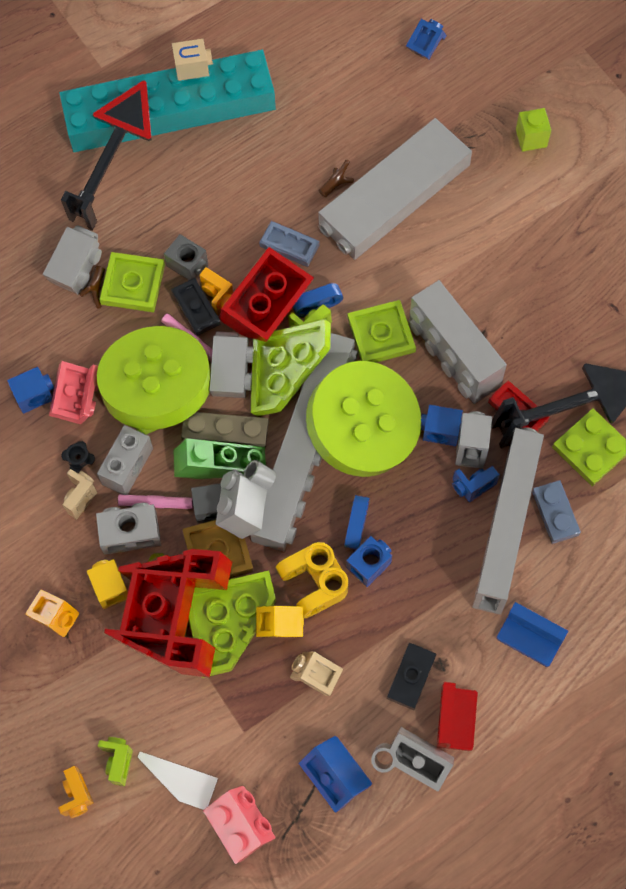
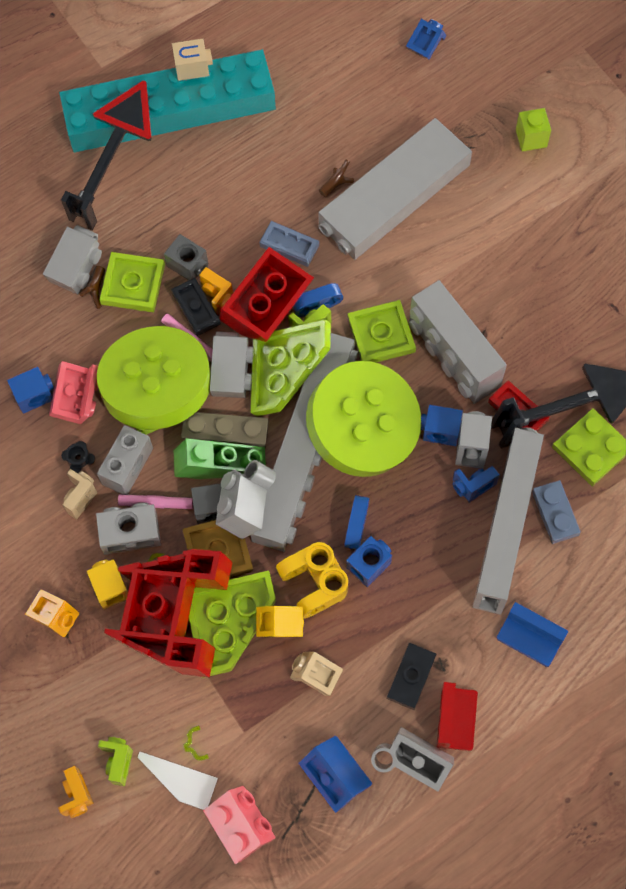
(189, 749): none -> clear neon green piece

